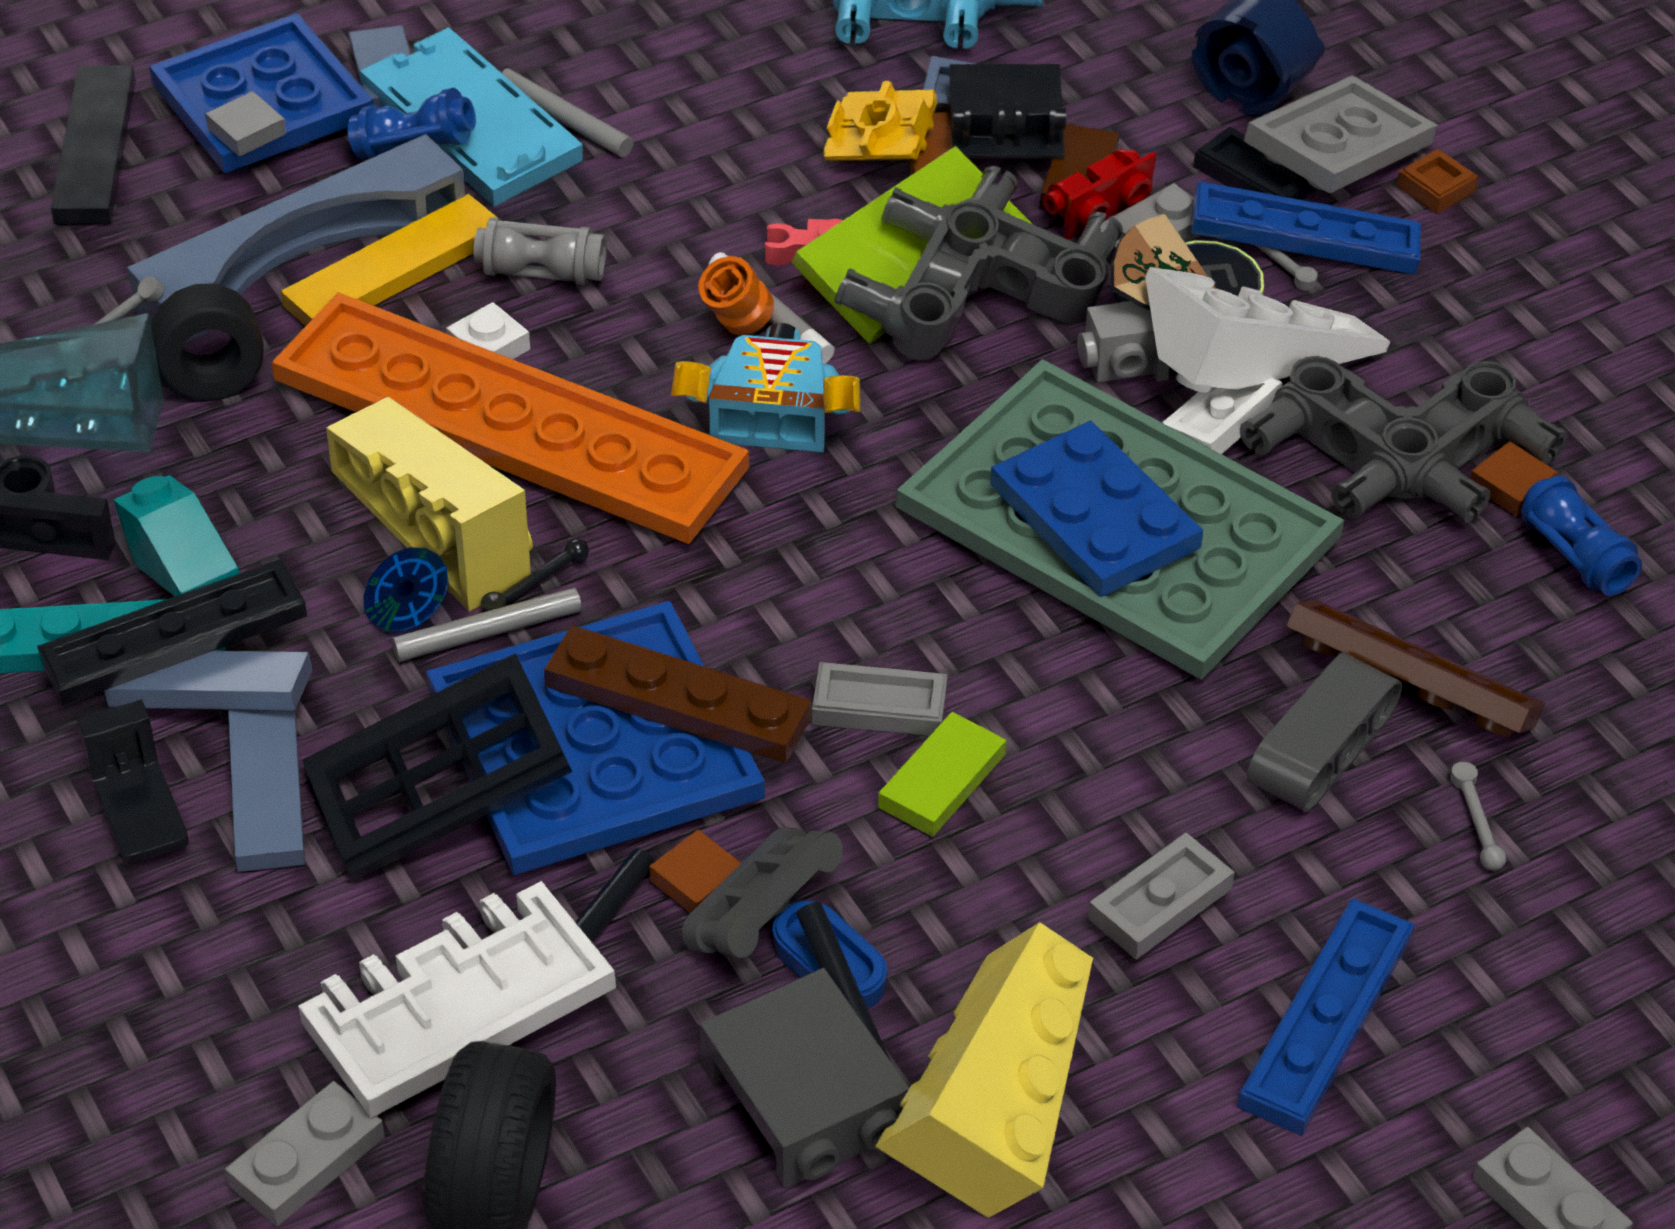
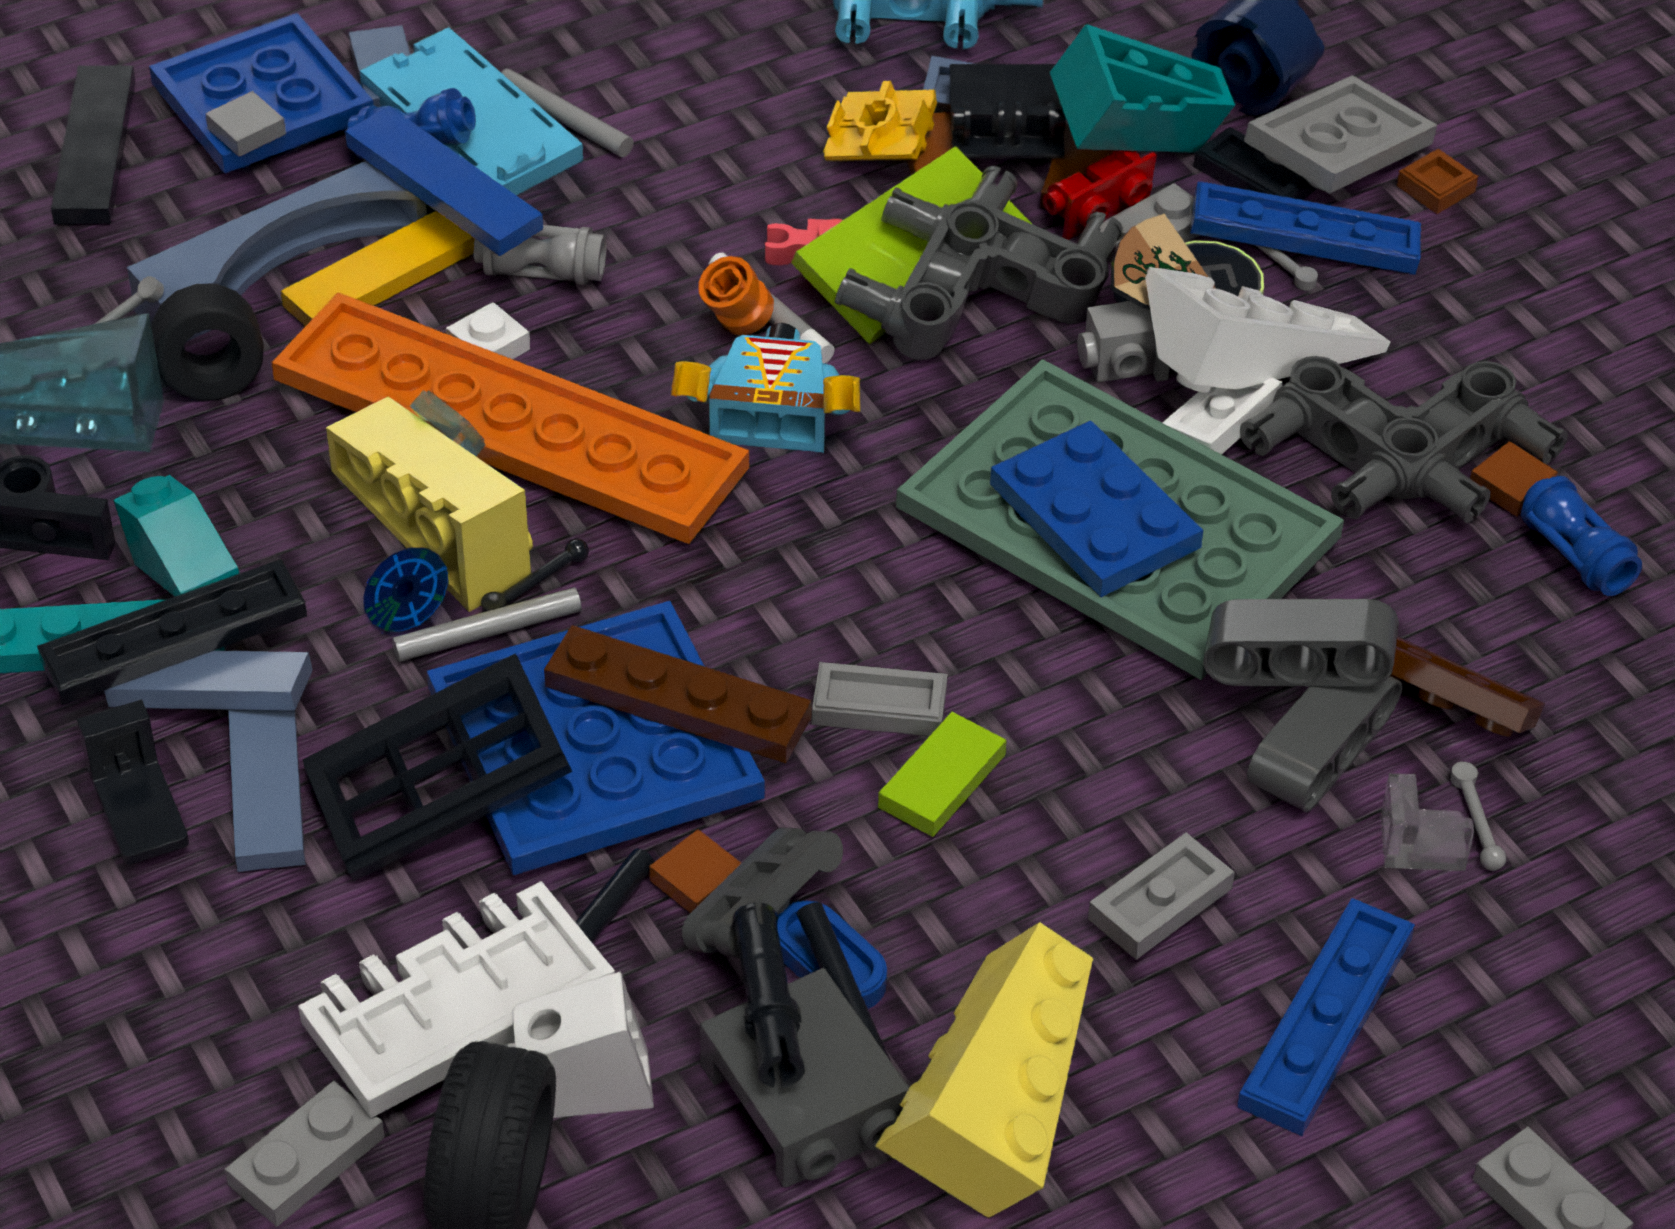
(444, 180): none -> blue tile
(448, 422): none -> clear light blue tile
(592, 1044): none -> white torso
(771, 1013): none -> black pin
(1137, 95): none -> teal wedge
(1301, 642): none -> dark grey beam
(1419, 836): none -> clear panel

